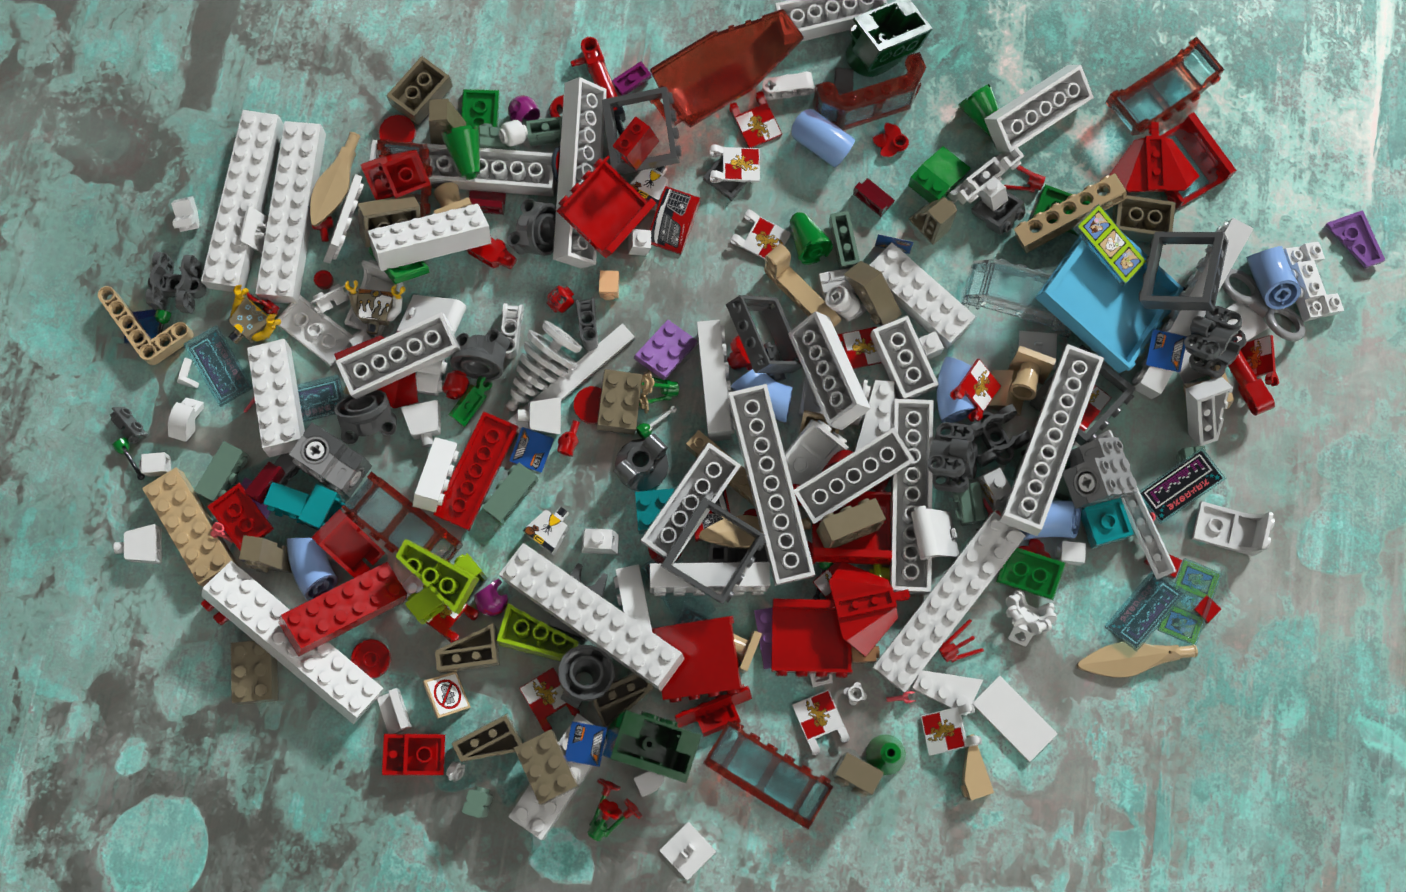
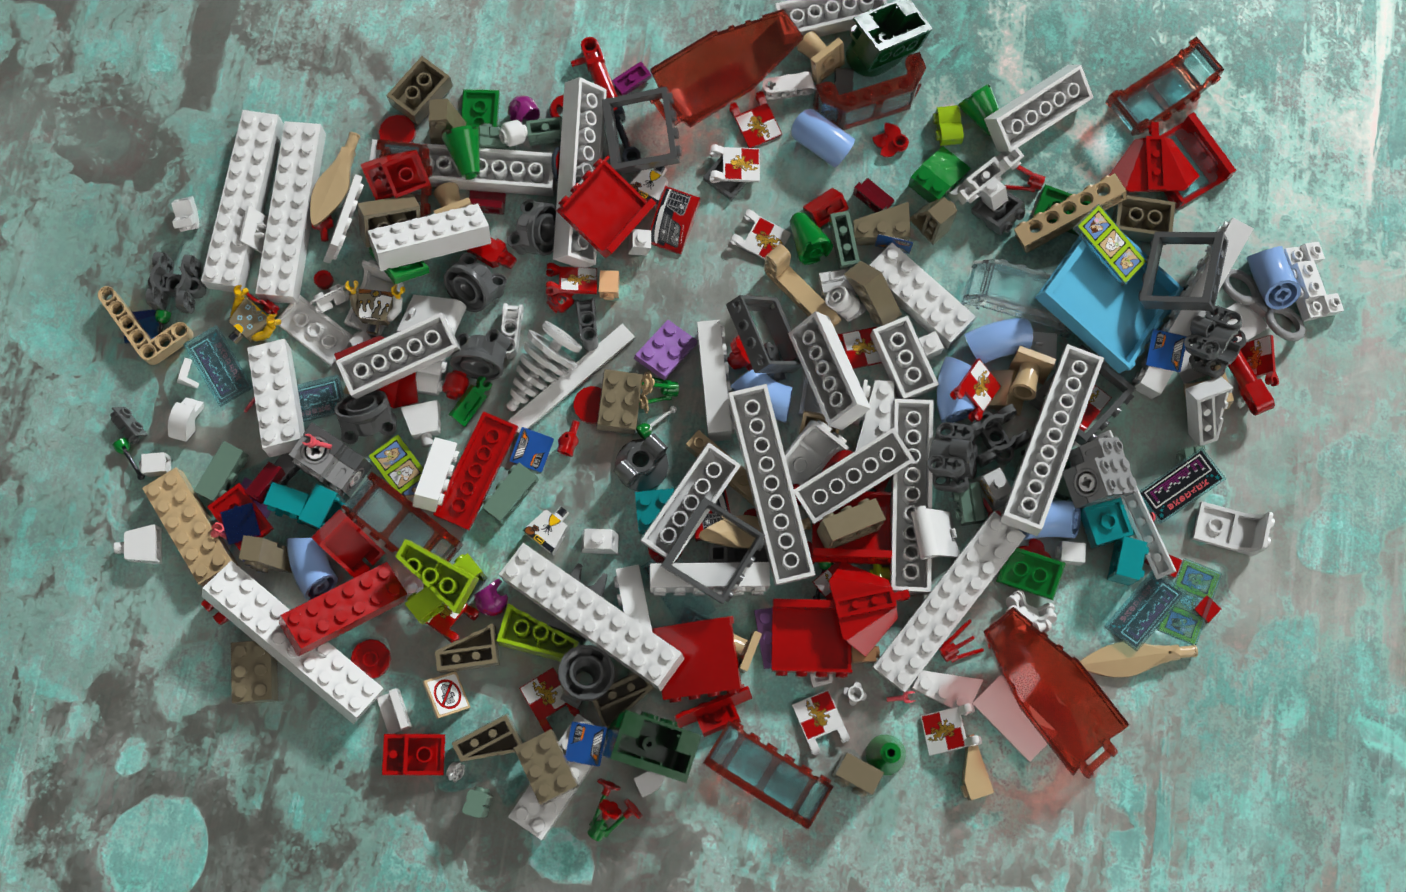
(240, 522): none -> clear blue piece
(314, 442): none -> coral hand
(398, 466): none -> tile
(473, 283): none -> dark grey piece
(542, 415): white torso -> none
(571, 280): none -> flag
(636, 143): red panel -> none
(687, 851): white piece -> none
(823, 58): none -> tan plant
(824, 205): none -> red panel
(888, 222): none -> dark tan wedge
(948, 125): none -> lime brick
(1000, 338): none -> light blue brick
(1055, 693): none -> clear red windscreen
(1127, 561): none -> teal container
(1358, 238): medium lavender wing -> none

